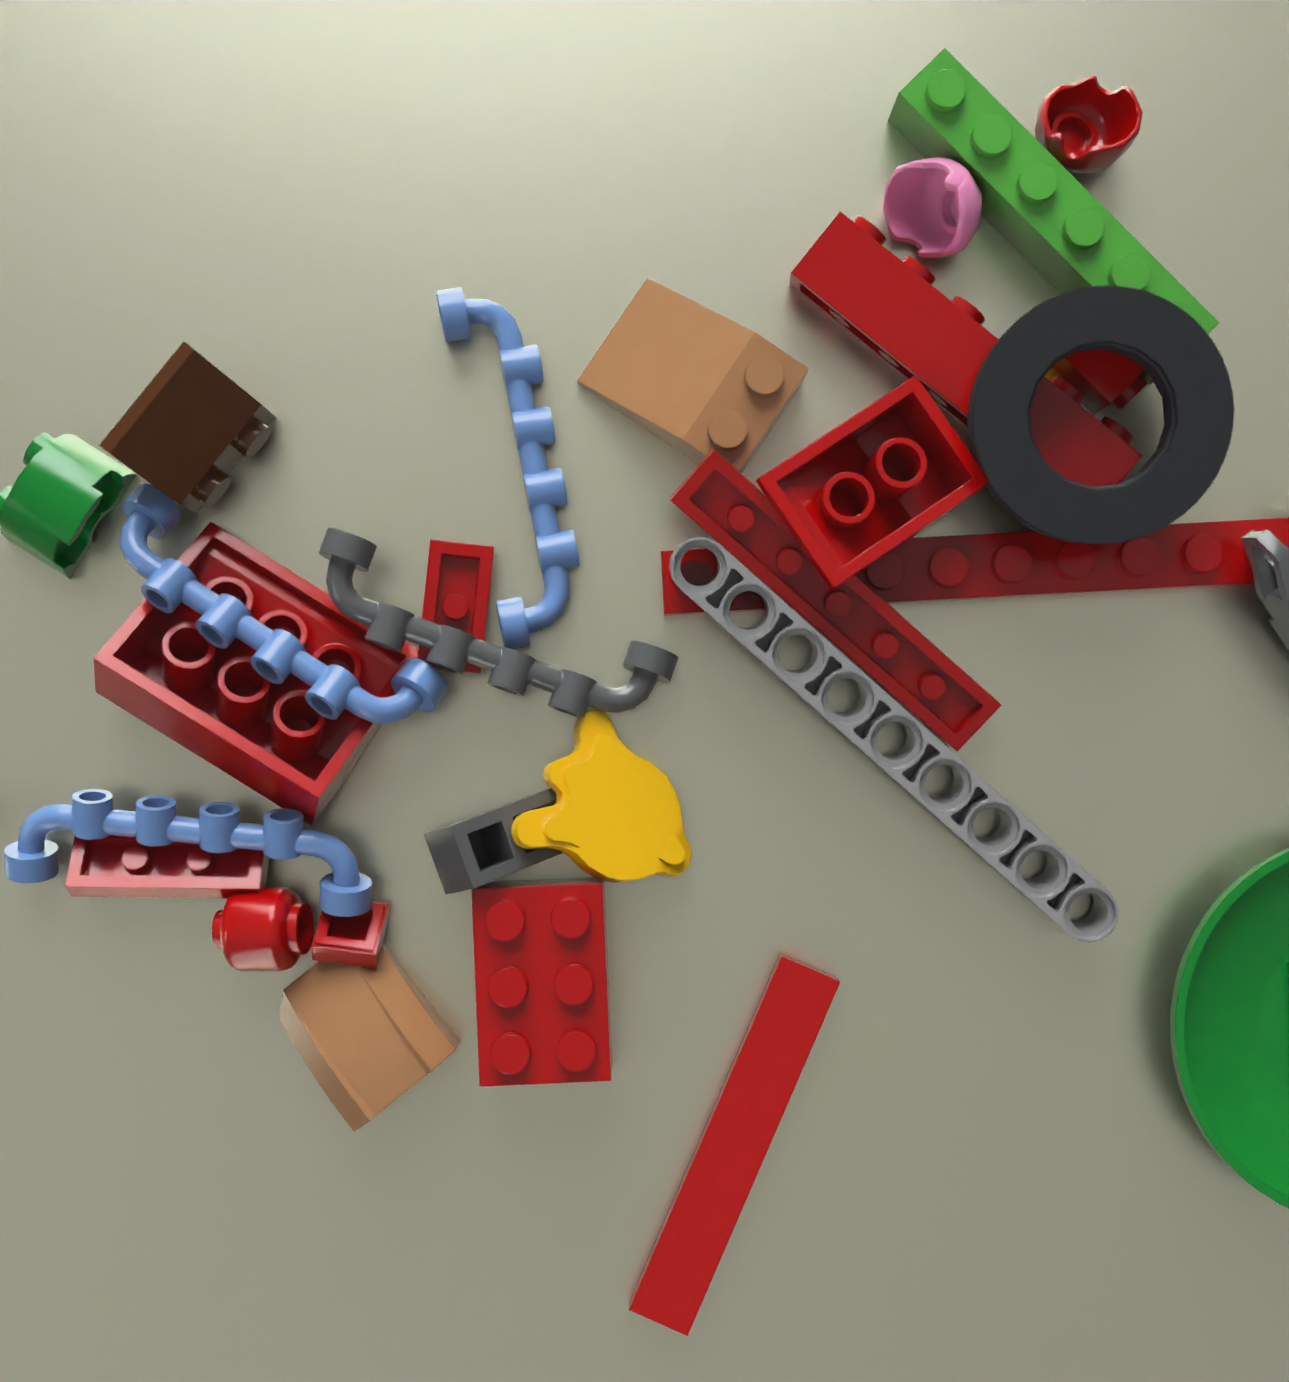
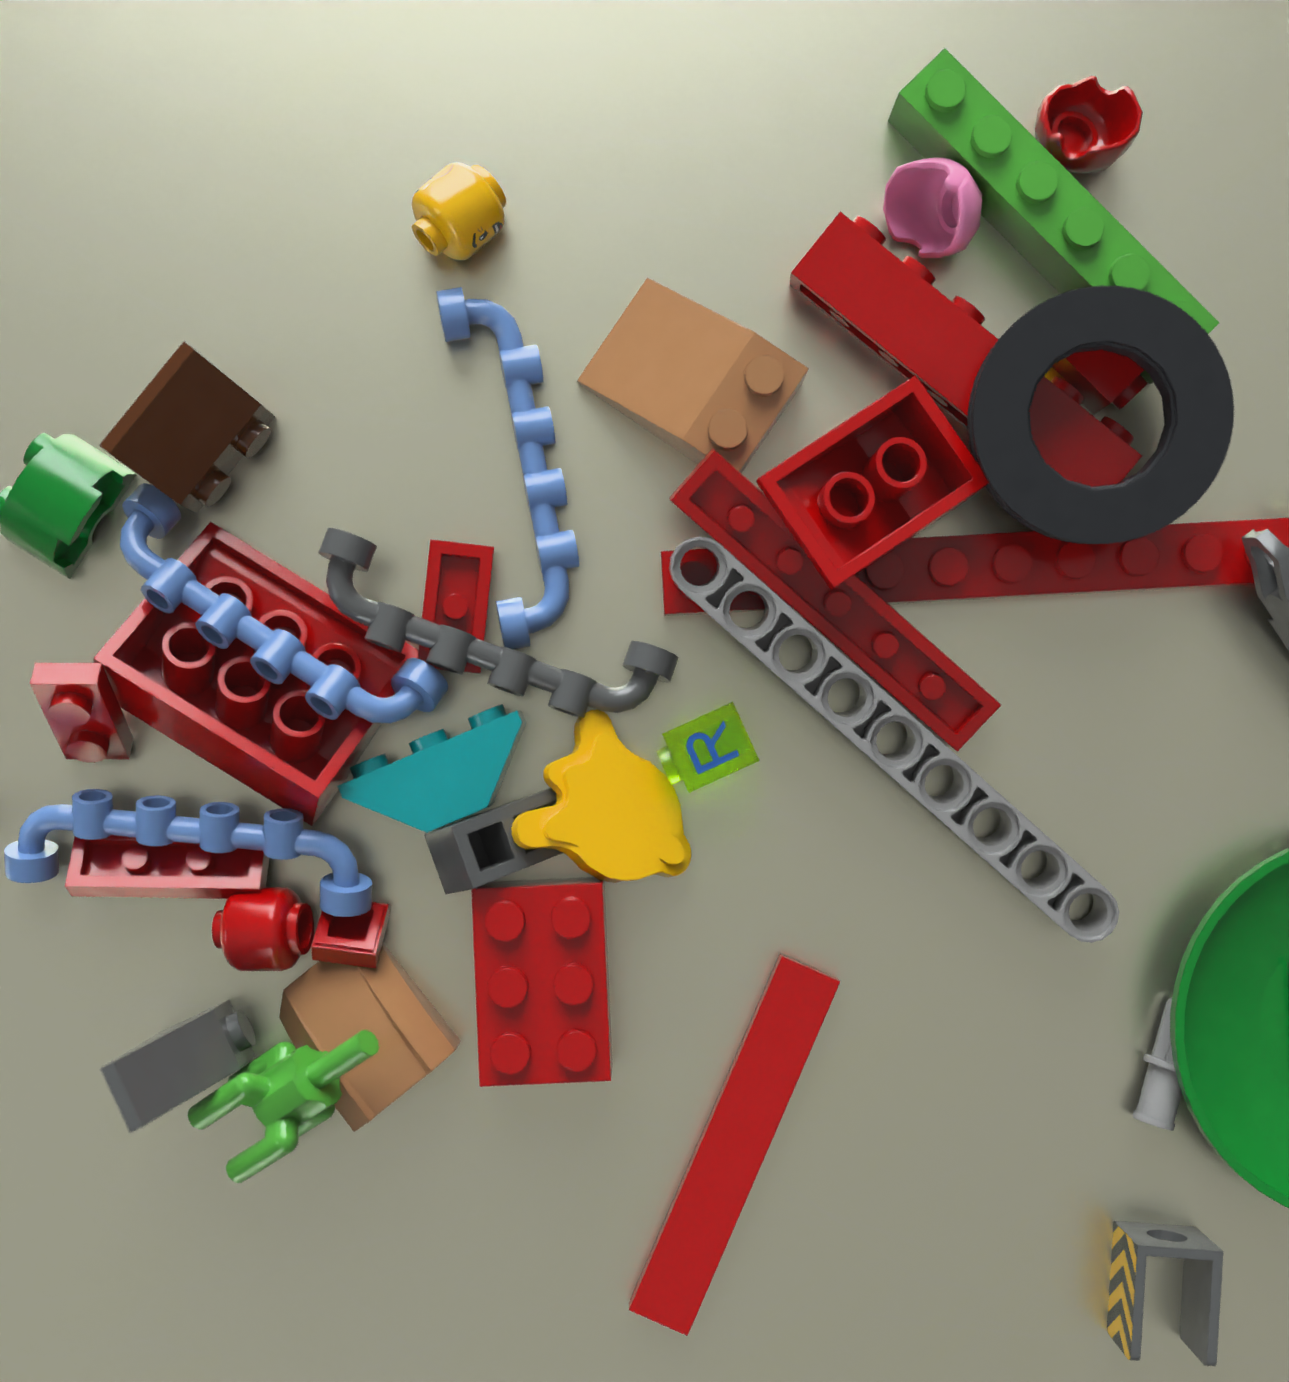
(82, 711): none -> red plate
(179, 1063): none -> dark grey slope
(288, 1093): none -> bright green plant
(443, 775): none -> teal slope
(458, 211): none -> yellow head
(706, 748): none -> clear neon green brick
(1160, 1089): none -> light grey axle
(1200, 1285): none -> dark grey piece

